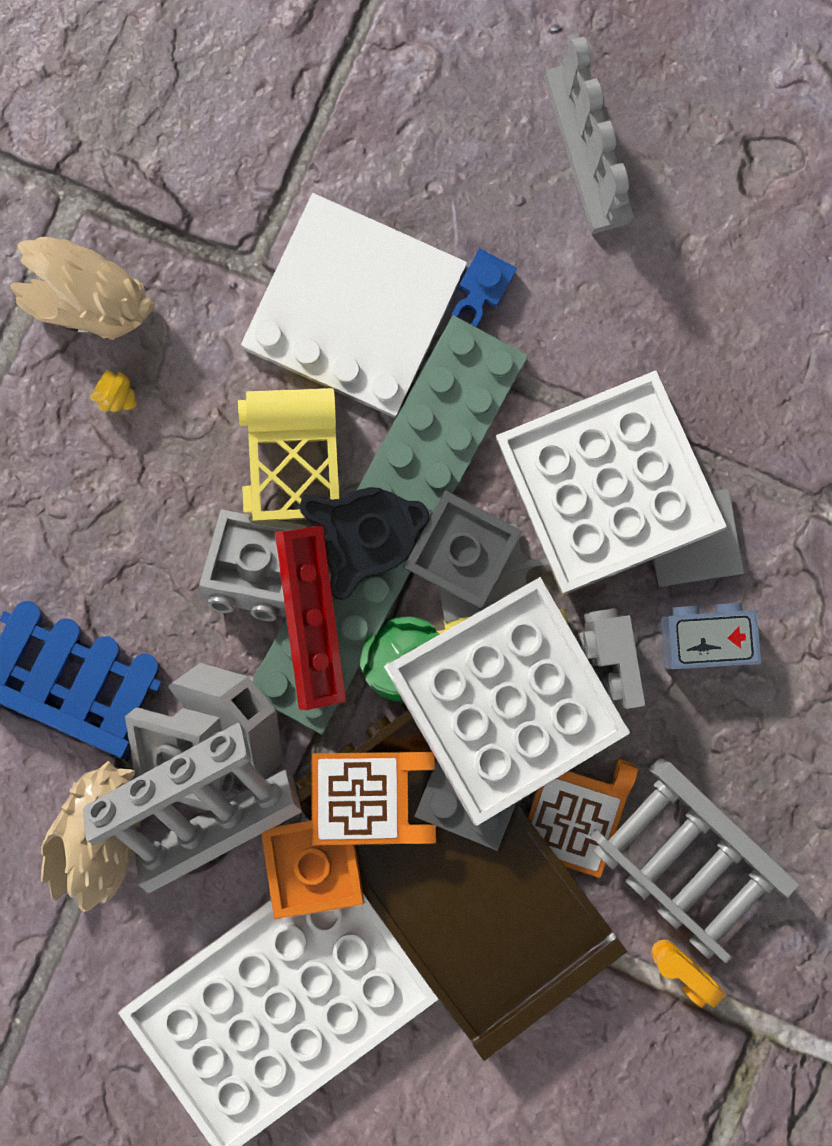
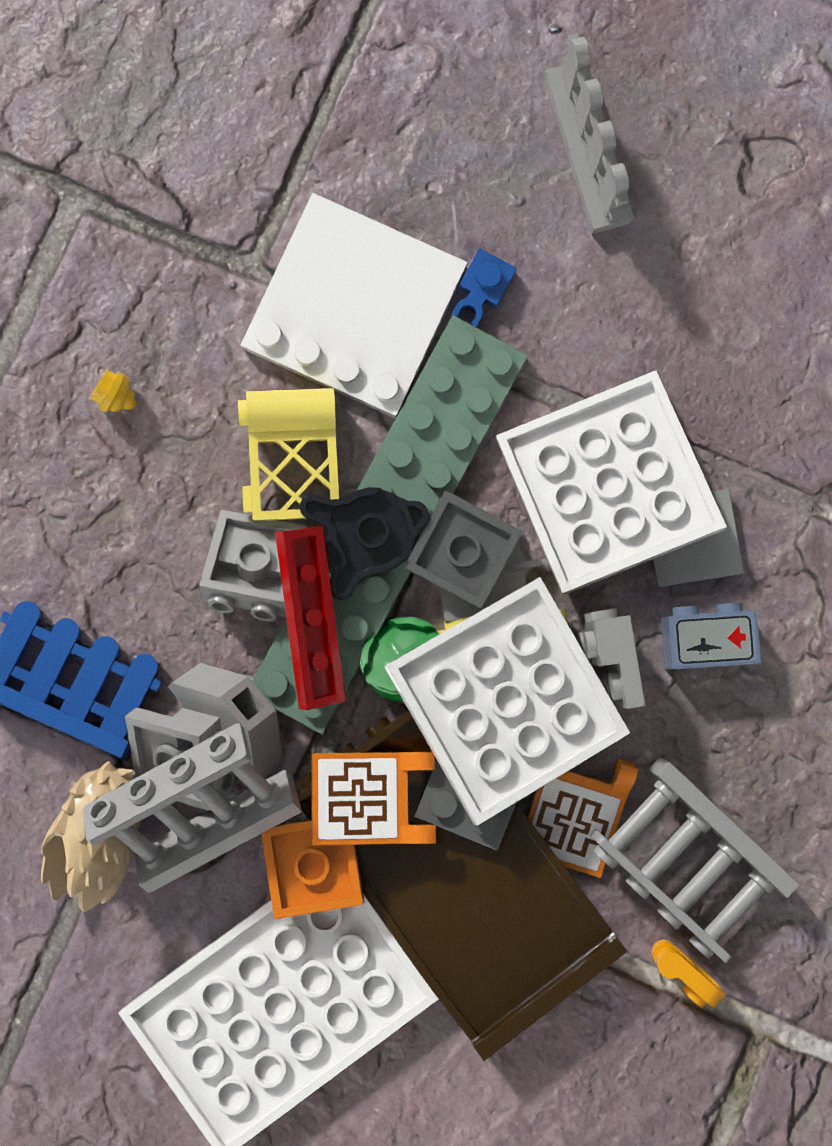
(80, 289): tan head -> none

